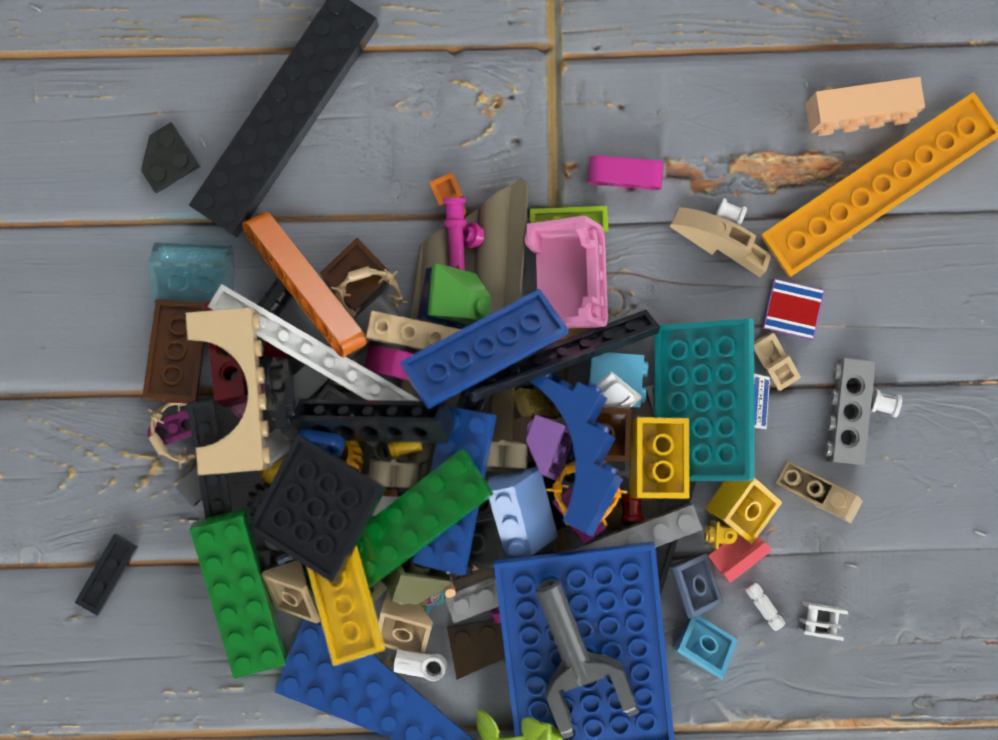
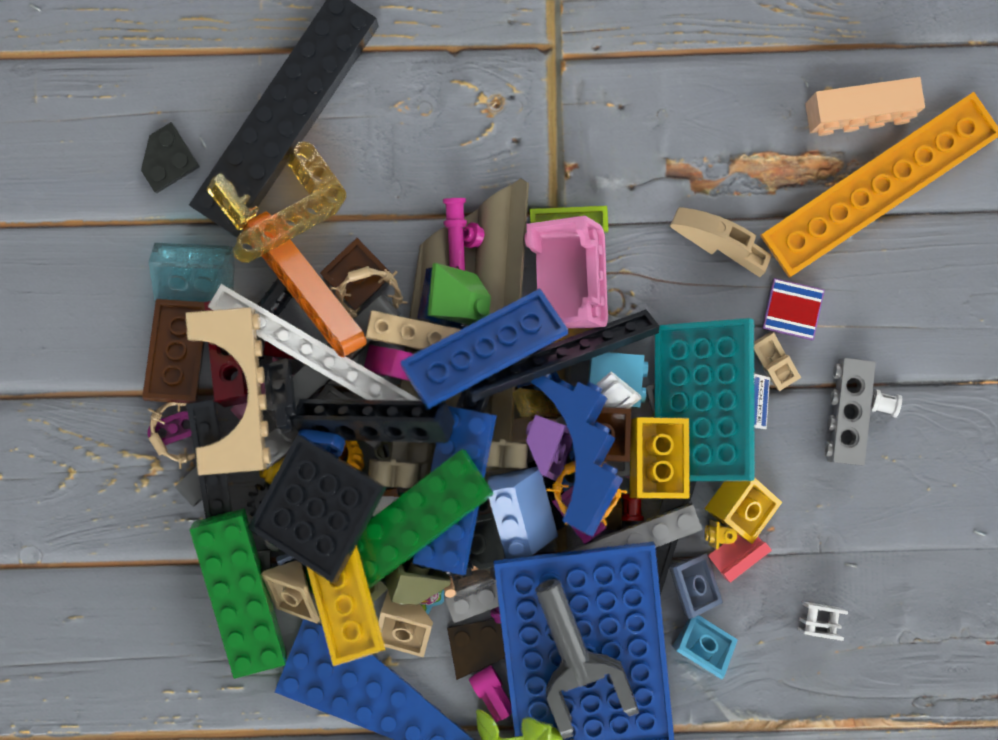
(106, 574): black plate -> none
(228, 200): none -> clear yellow plate
(297, 212): none -> clear yellow beam
(402, 448): yellow pin -> none
(416, 664): white piece -> none
(446, 188): orange plate -> none
(489, 688): none -> dark pink piece
(625, 172): dark pink beam -> none
(731, 212): white bush -> none
(765, 606): white axle -> none
(820, 492): tan slope -> none

